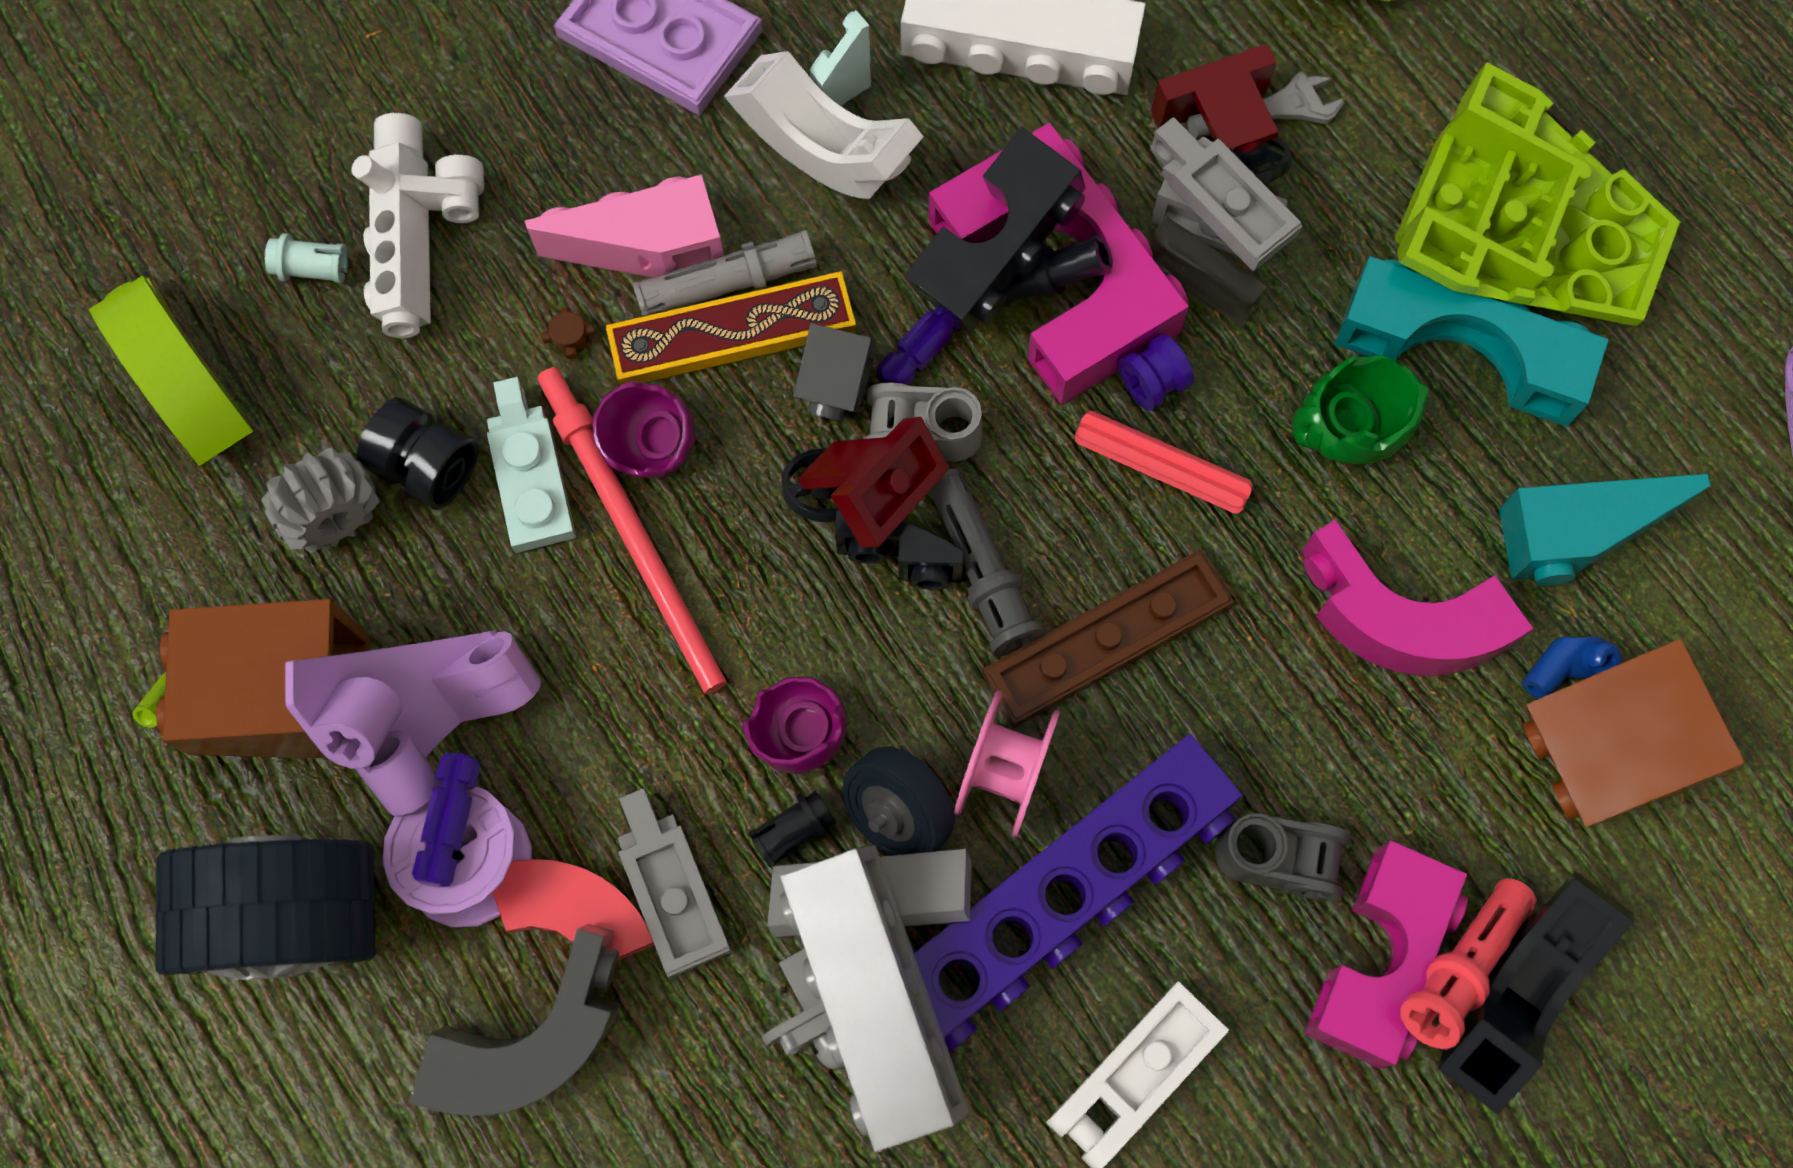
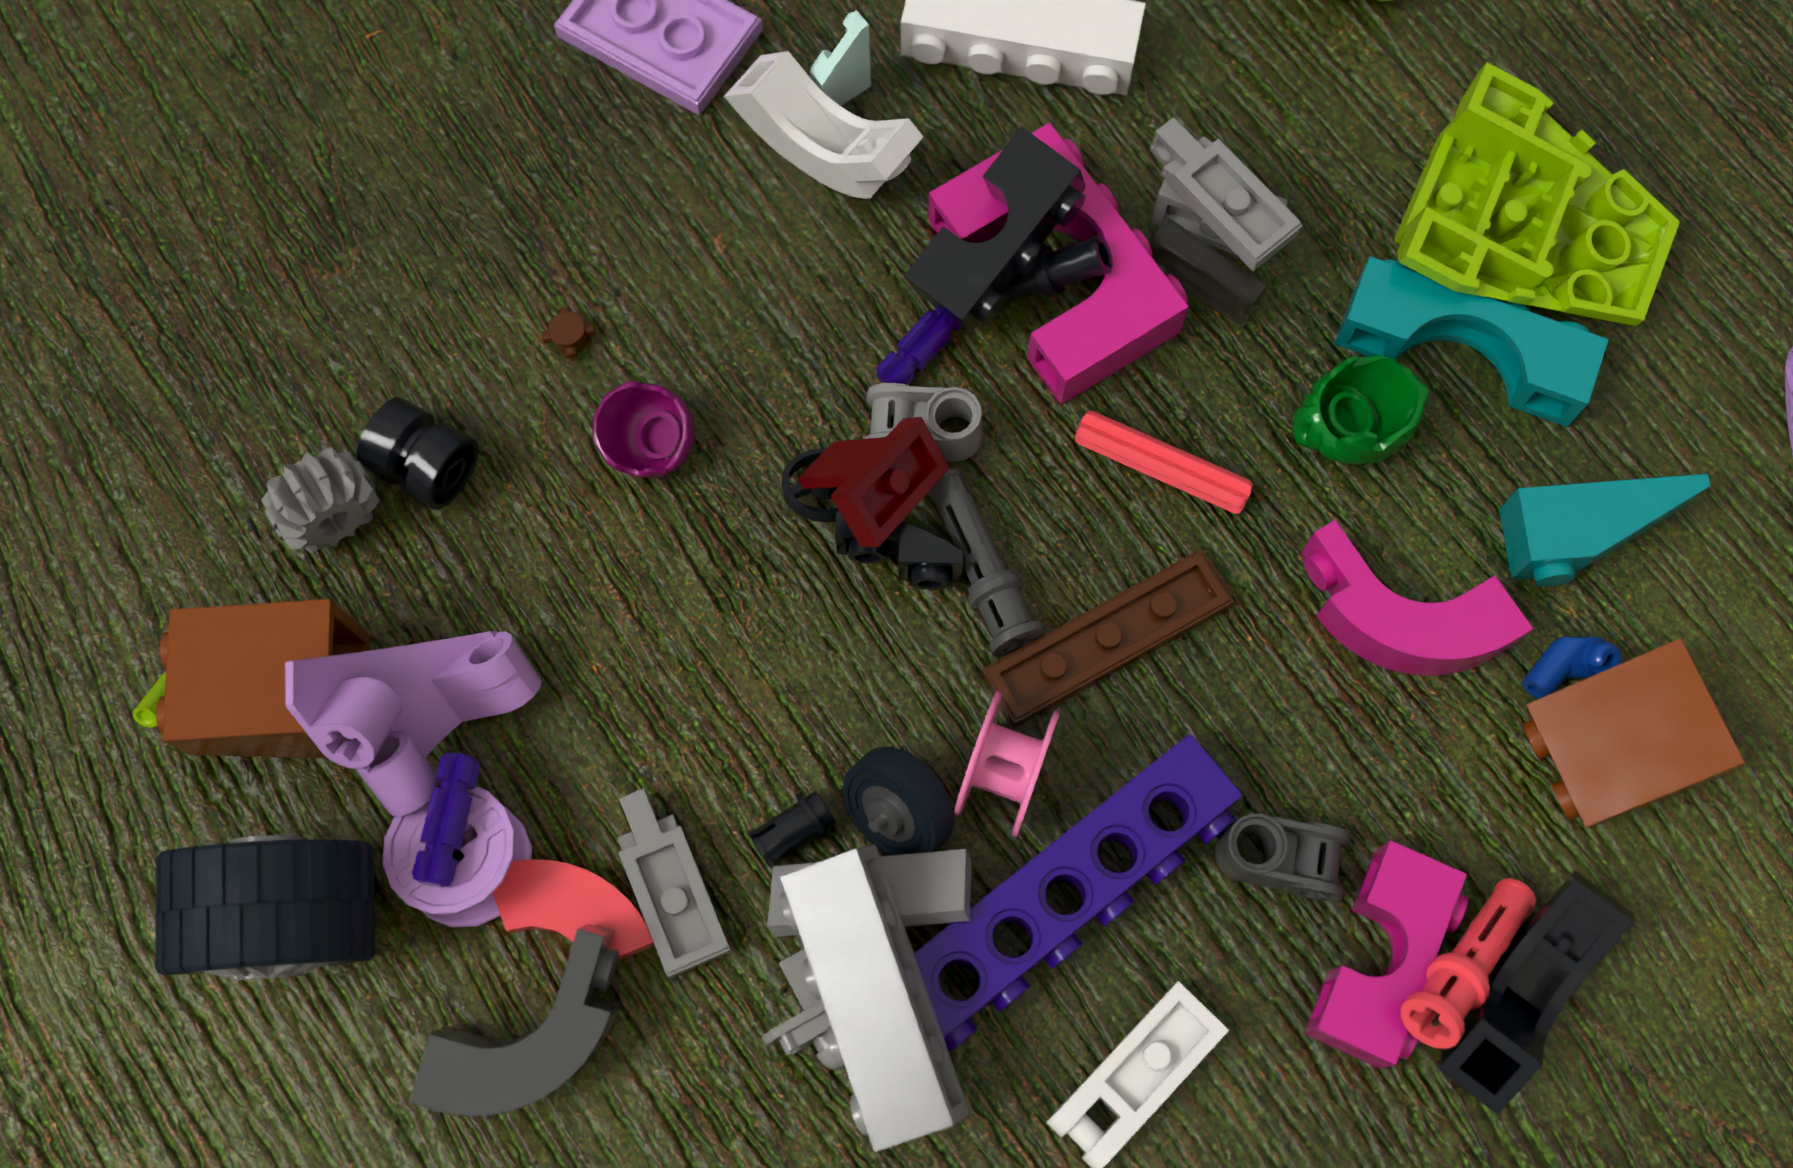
(169, 369): lime arch -> none
(305, 259): light aqua pin -> none
(399, 218): white piece -> none
(528, 471): light aqua hinge -> none
(576, 429): coral bar -> none
(634, 231): bright pink slope -> none
(726, 274): light grey pin -> none
(728, 329): tile -> none
(796, 725): magenta hair -> none
(834, 371): dark grey brick -> none
(1156, 372): dark purple wheel -> none
(1232, 106): dark red piece -> none
(1293, 102): light grey piece -> none

